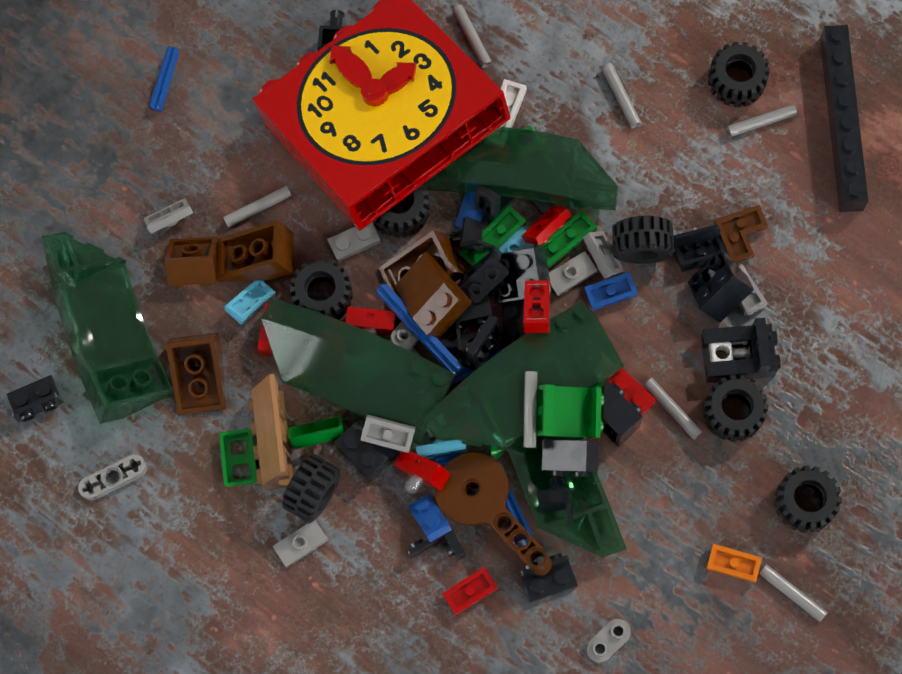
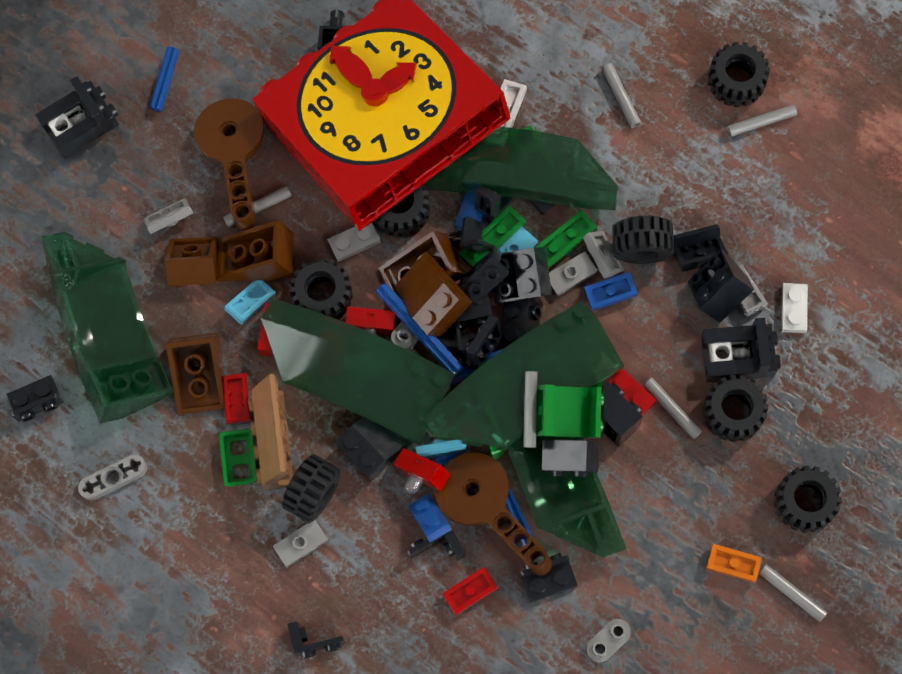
(70, 112): none -> black brick
(232, 151): none -> reddish brown beam
(236, 398): none -> red plate
(299, 636): none -> black bracket
(315, 432): green piece -> none
(387, 433): light grey plate -> none
(472, 36): light grey piece -> none
(537, 306): red piece -> none
(546, 225): red plate -> none
(557, 498): black bracket -> none
(736, 228): reddish brown plate -> none
(794, 308): none -> white plate
(843, 119): black brick -> none

